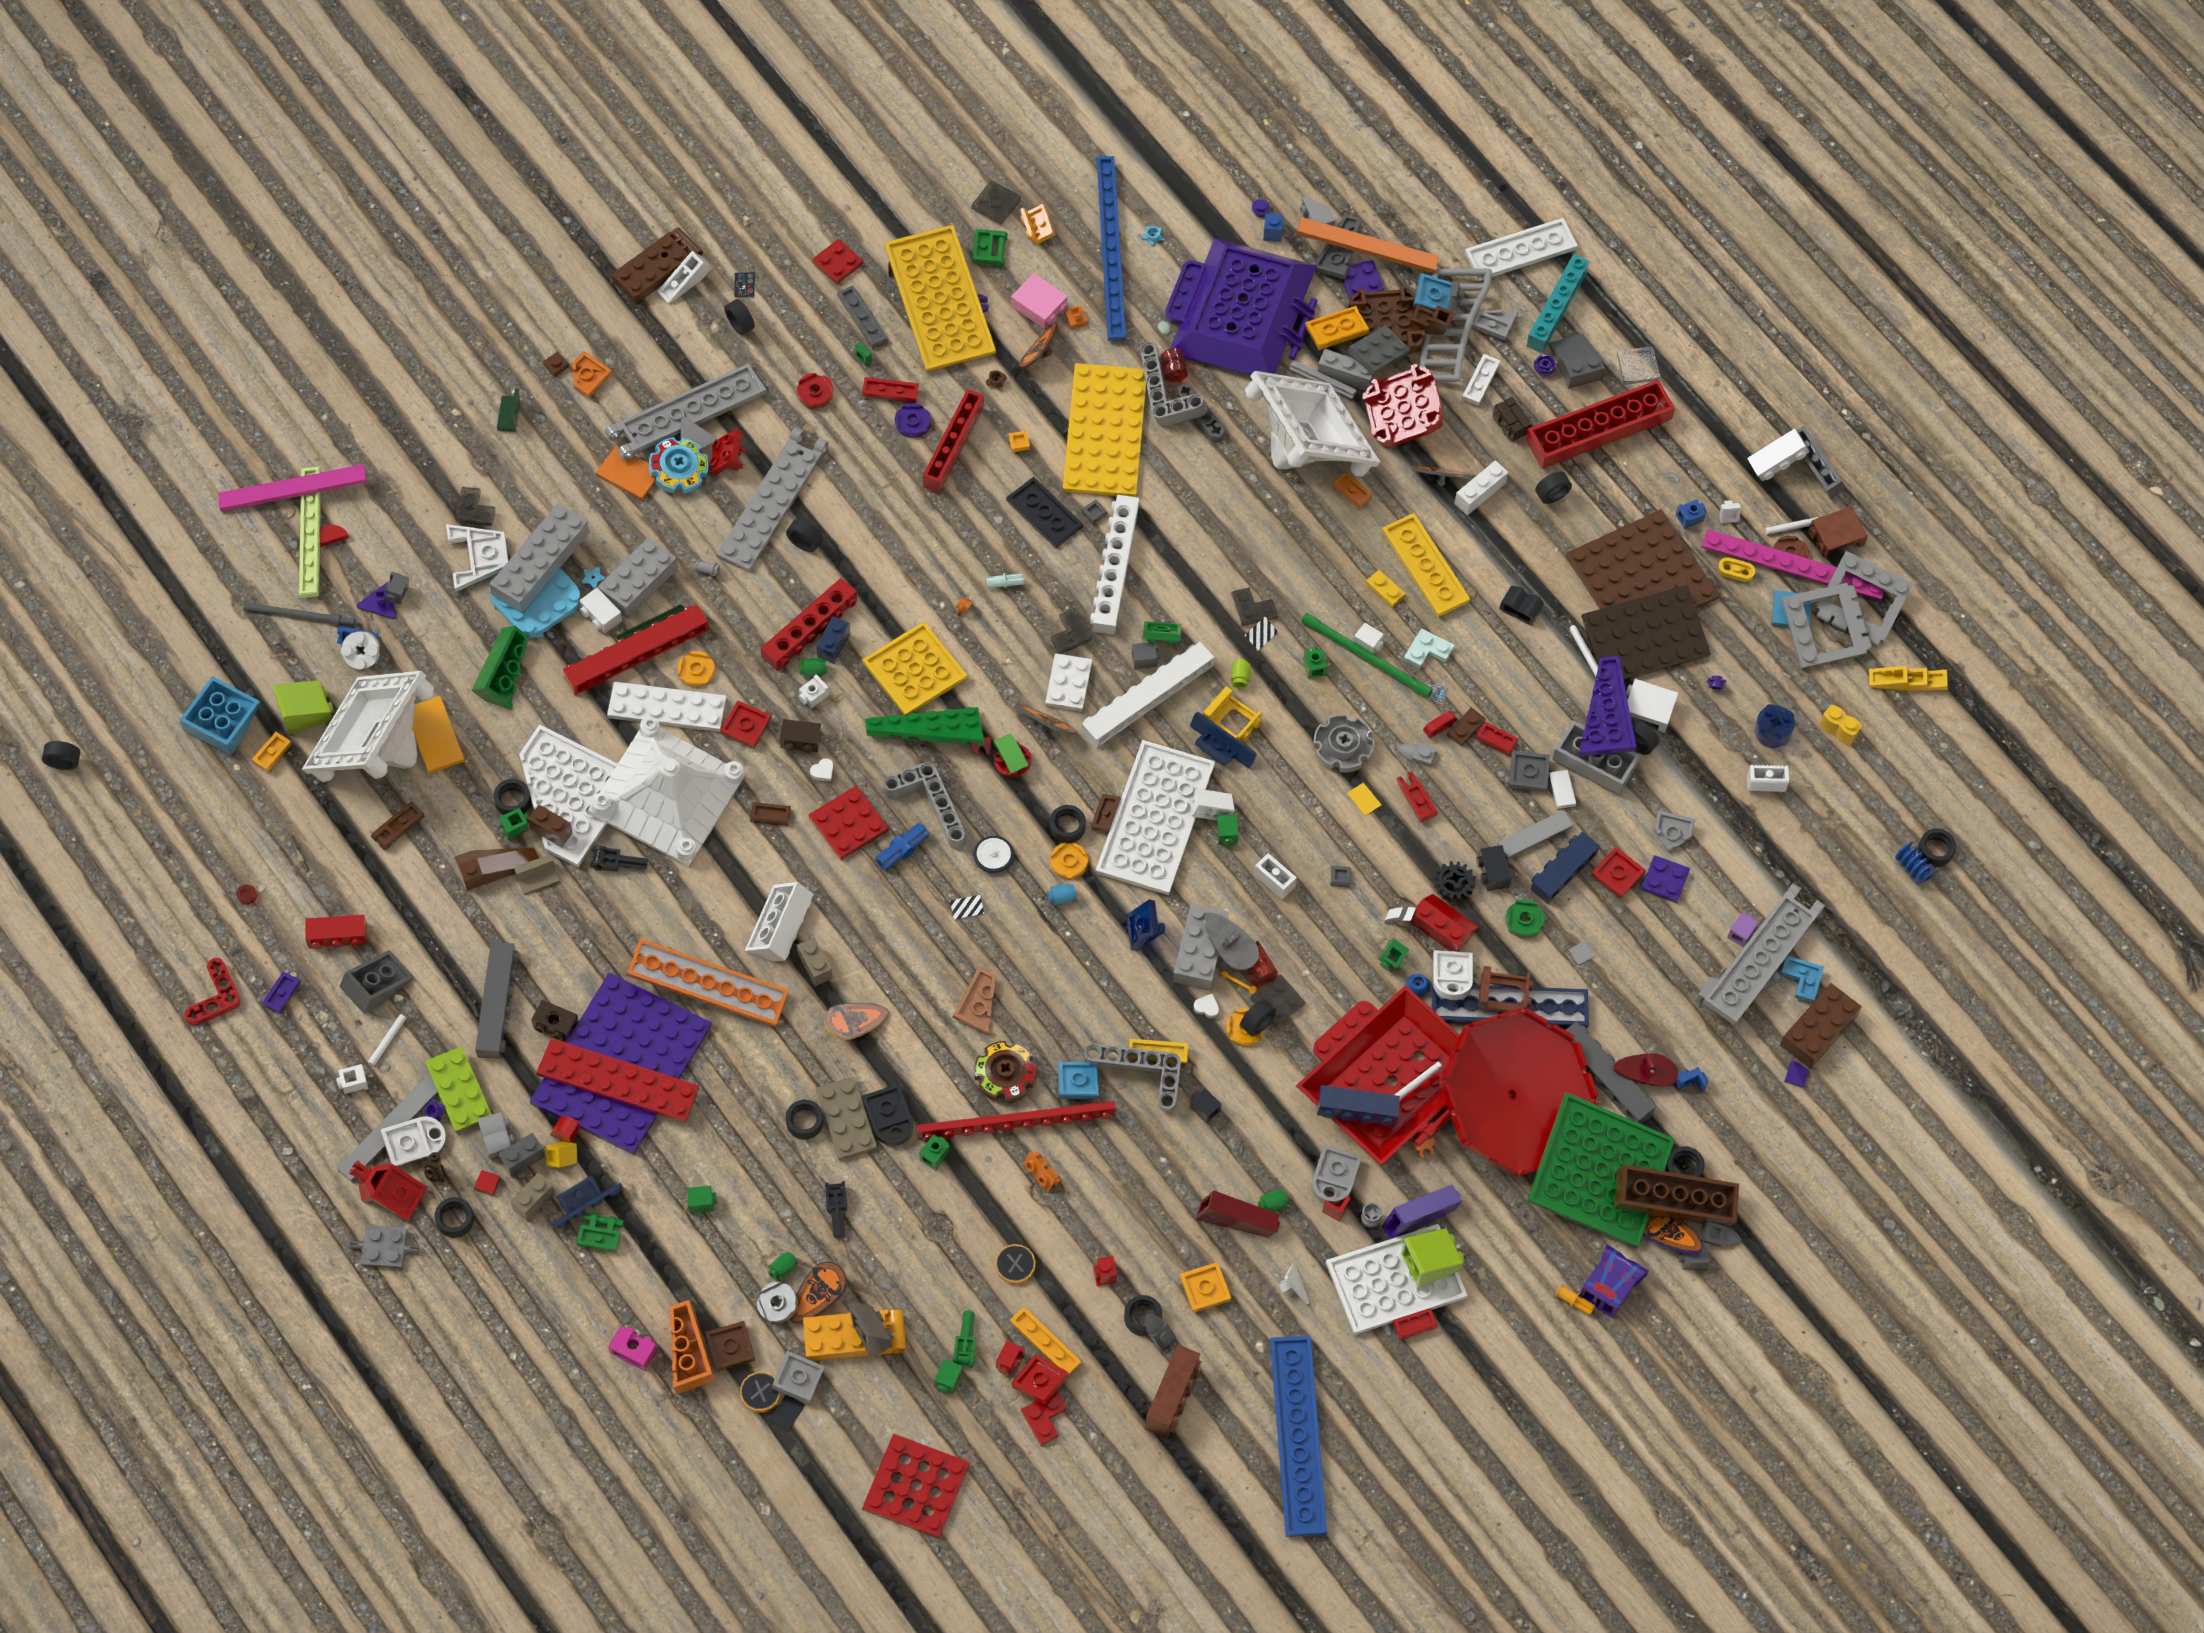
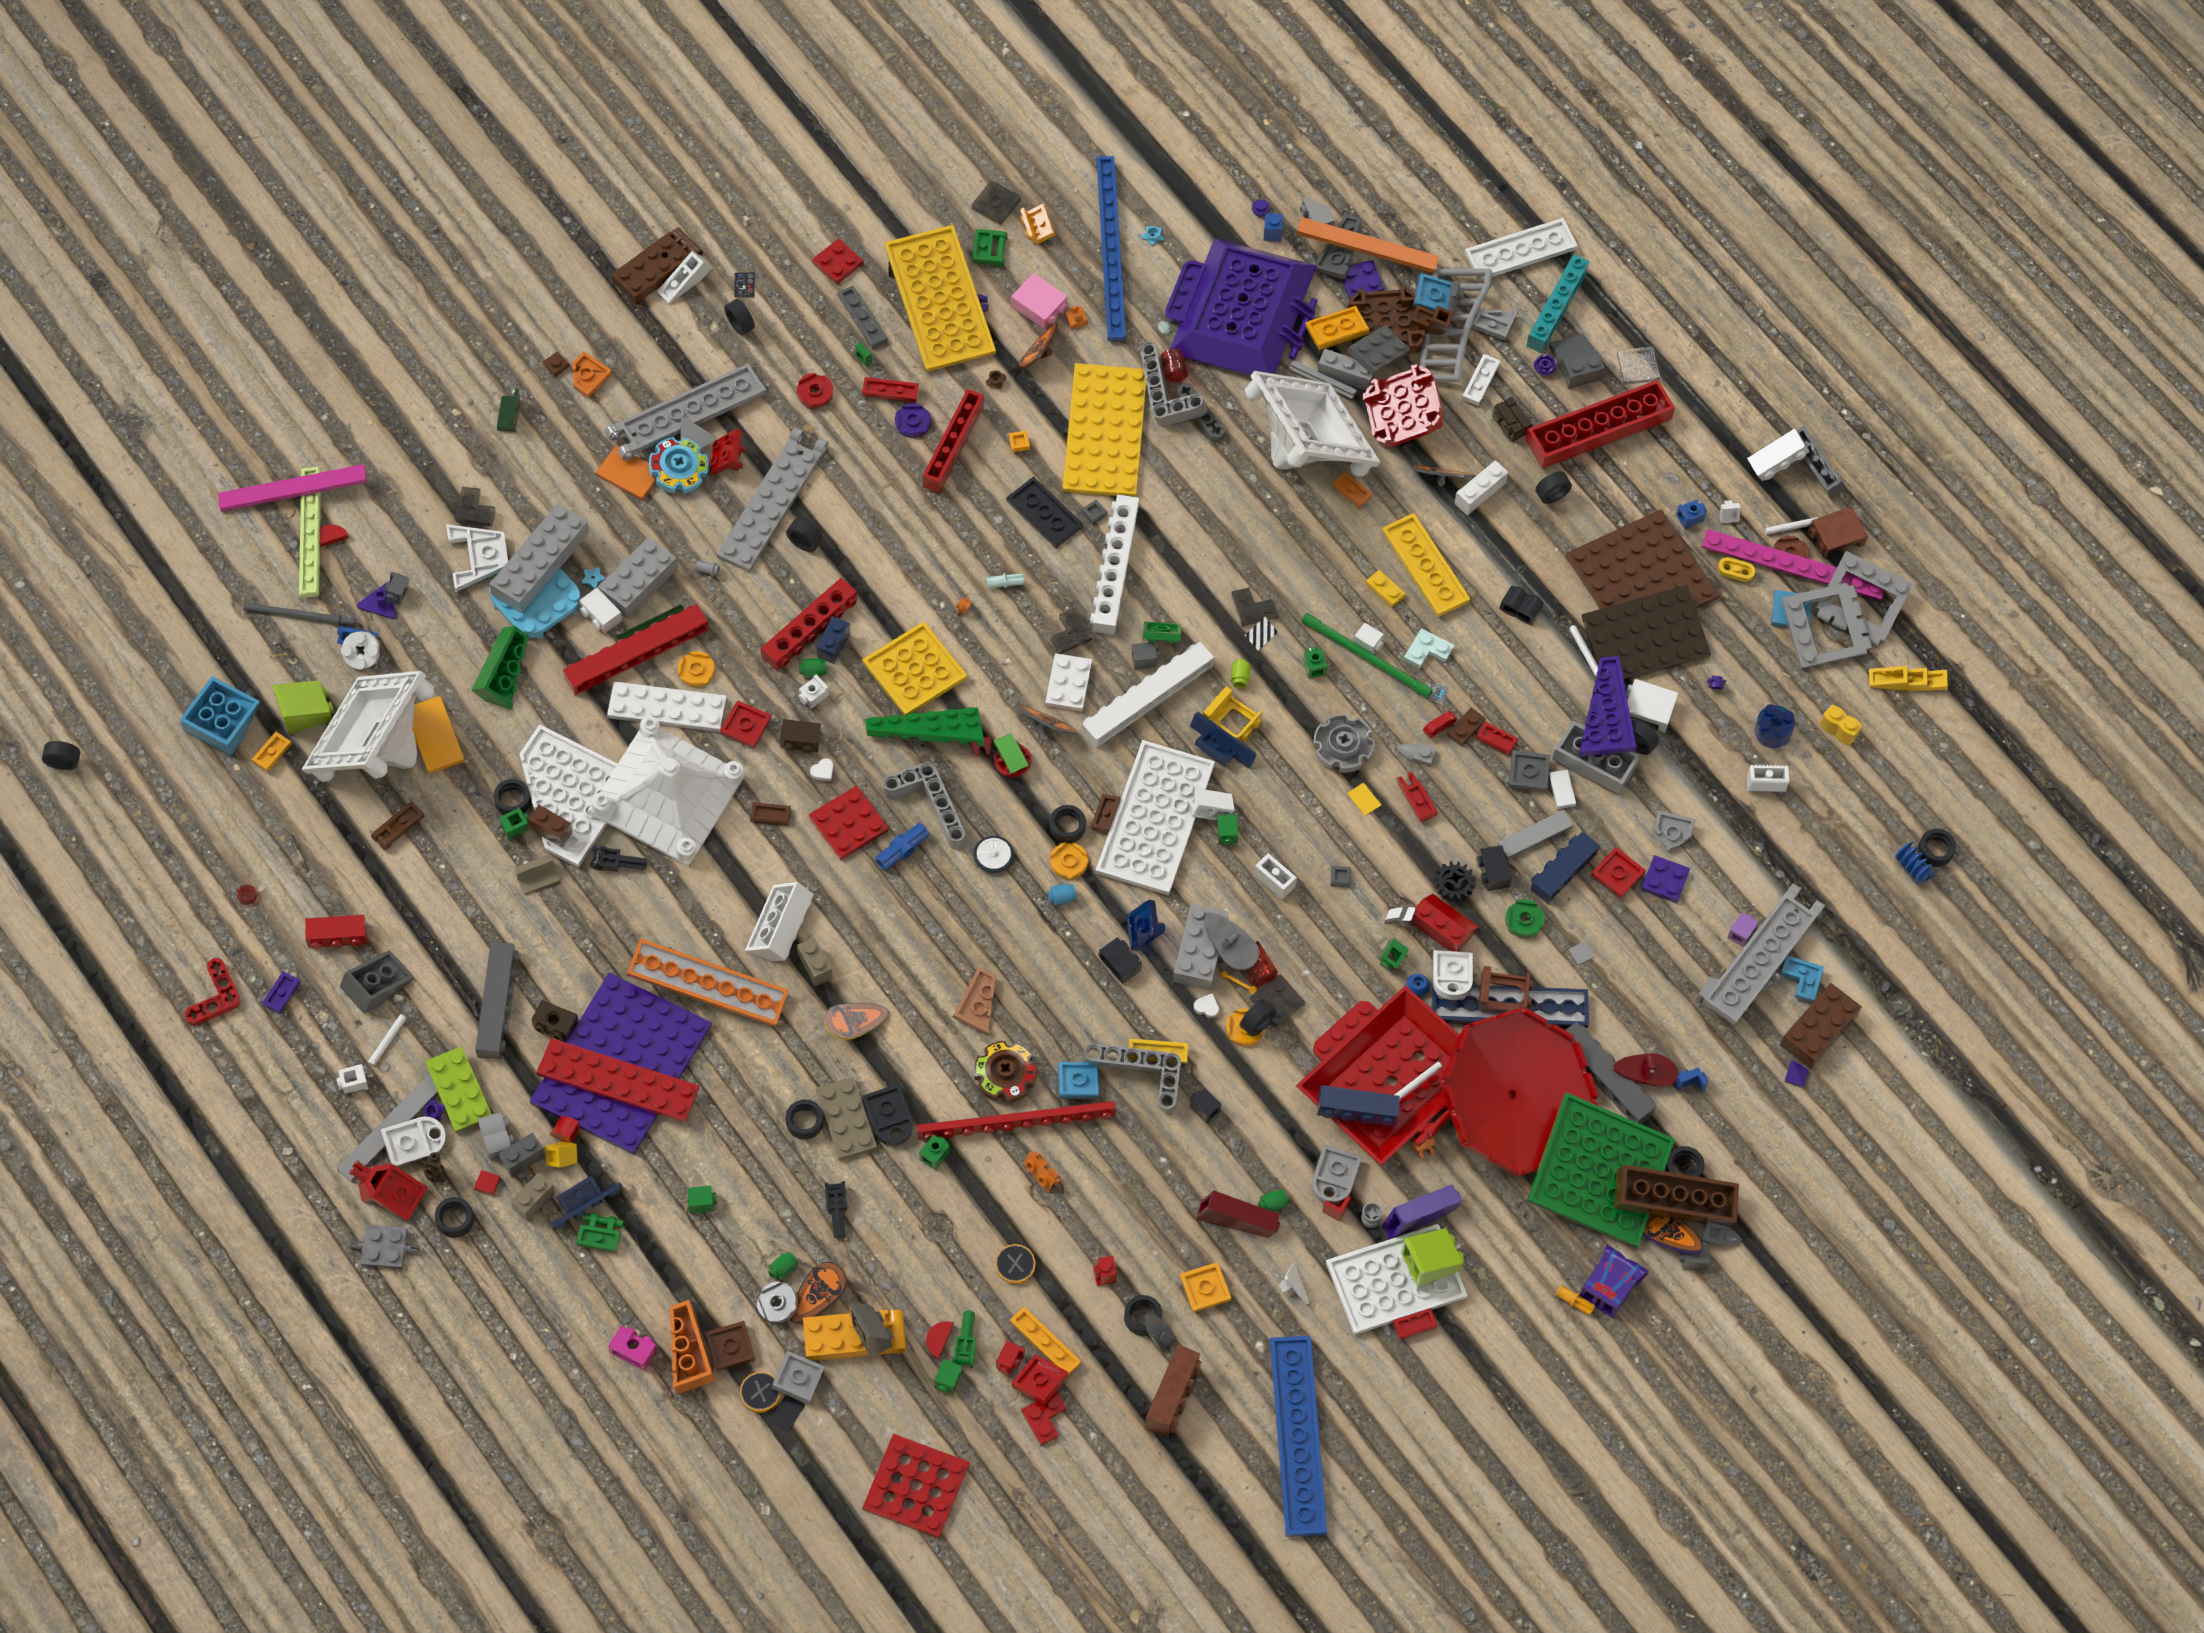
(490, 865): reddish brown wedge -> none
(937, 1338): none -> red tile
(967, 907): sticker -> none
(1120, 960): none -> black brick

